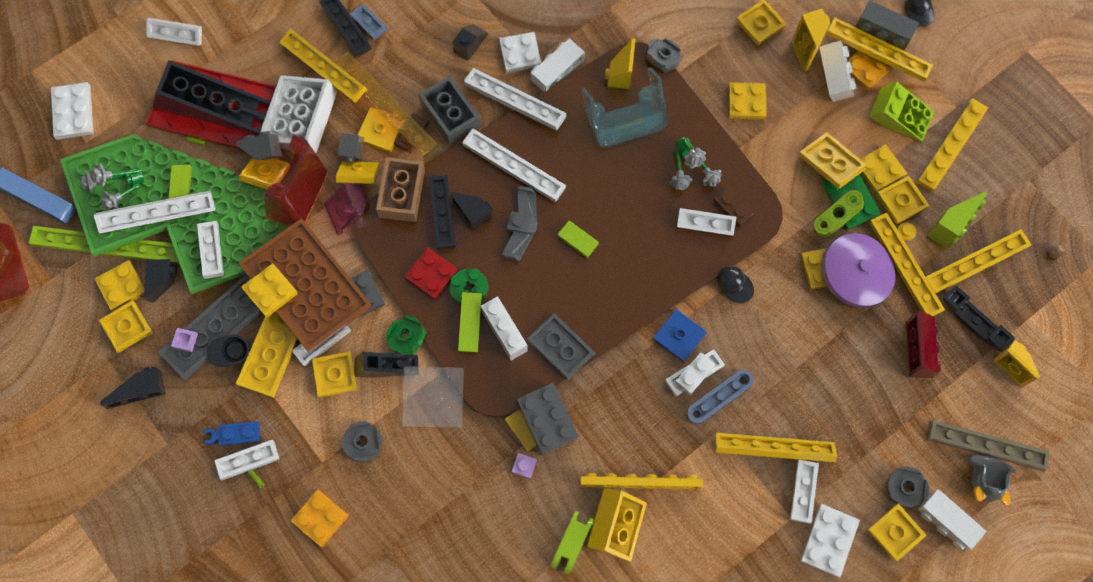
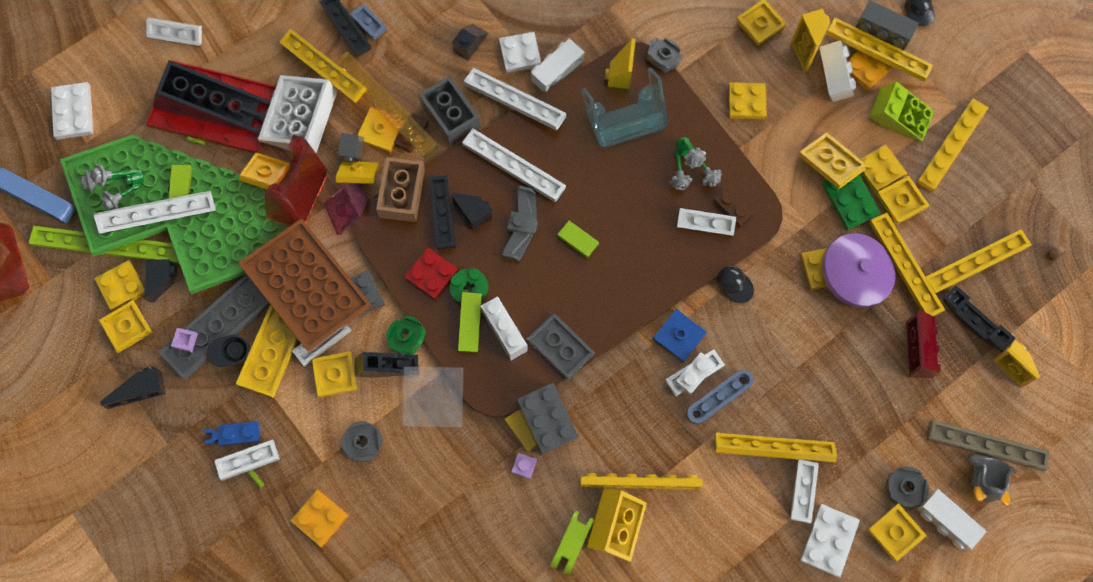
(210, 249): white plate -> none
(261, 147): dark grey slope -> none
(269, 290): yellow plate -> none
(843, 204): lime piece -> none
(907, 231): yellow plate -> none
(955, 220): lime slope -> none

